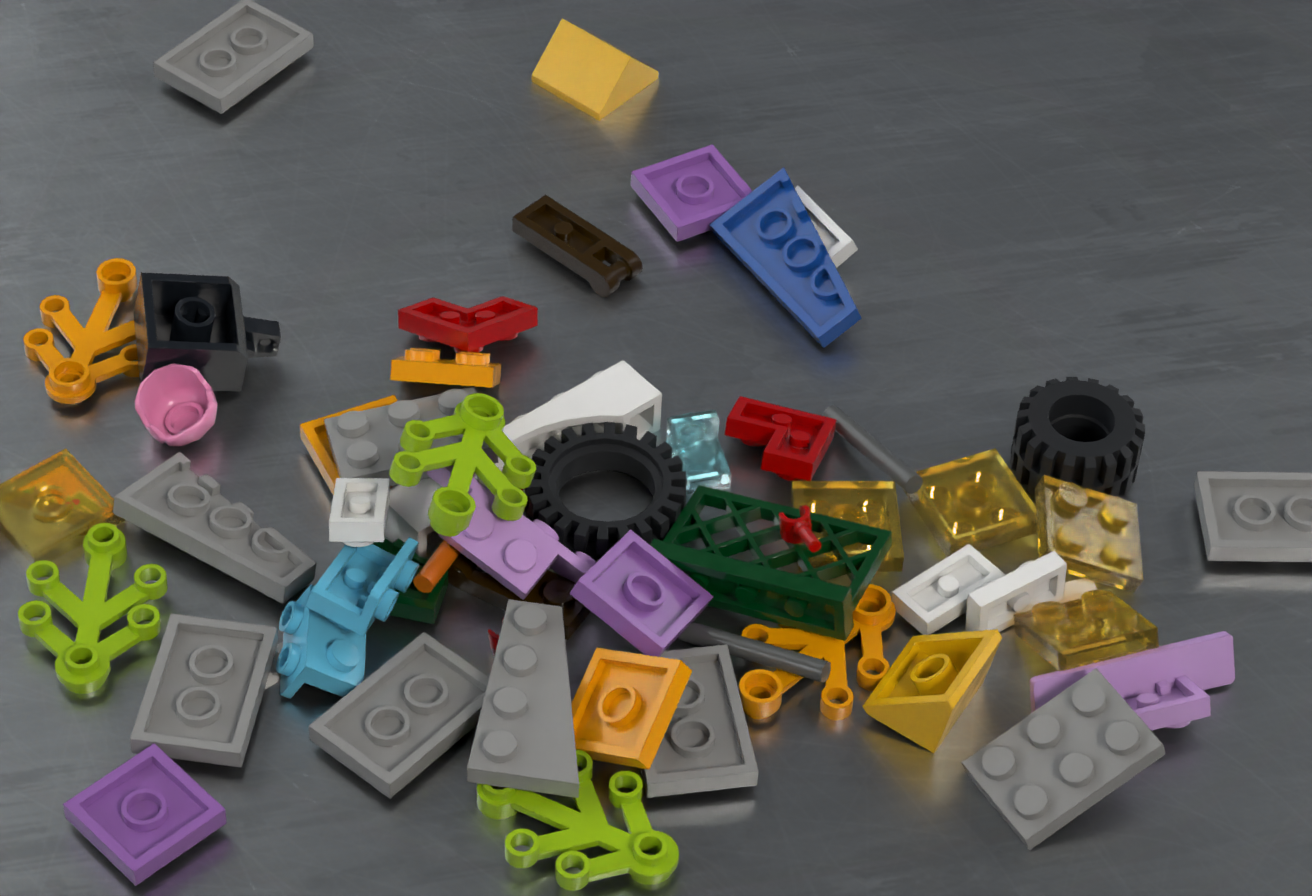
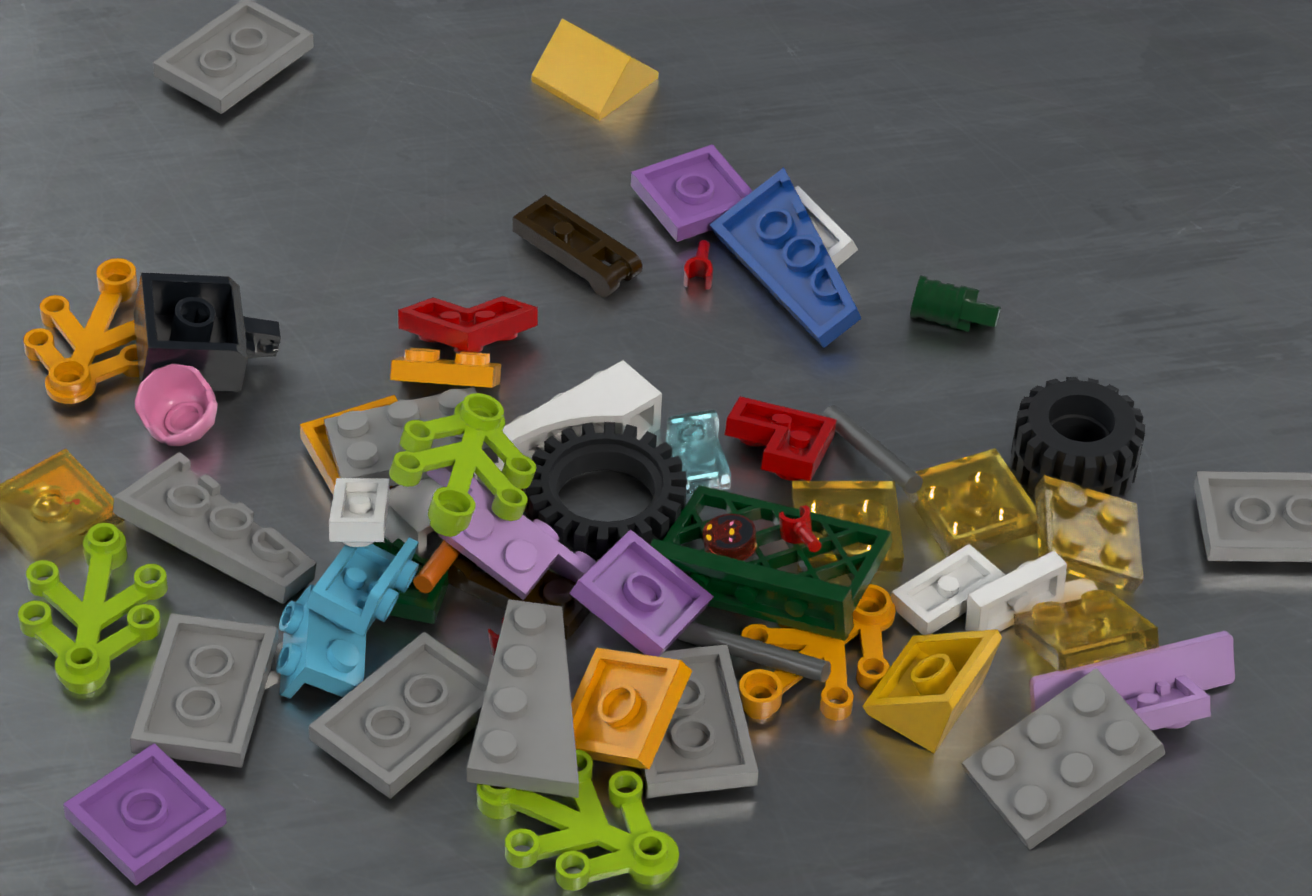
(699, 266): none -> red hand
(730, 536): none -> clear red tile
(951, 305): none -> dark green hinge

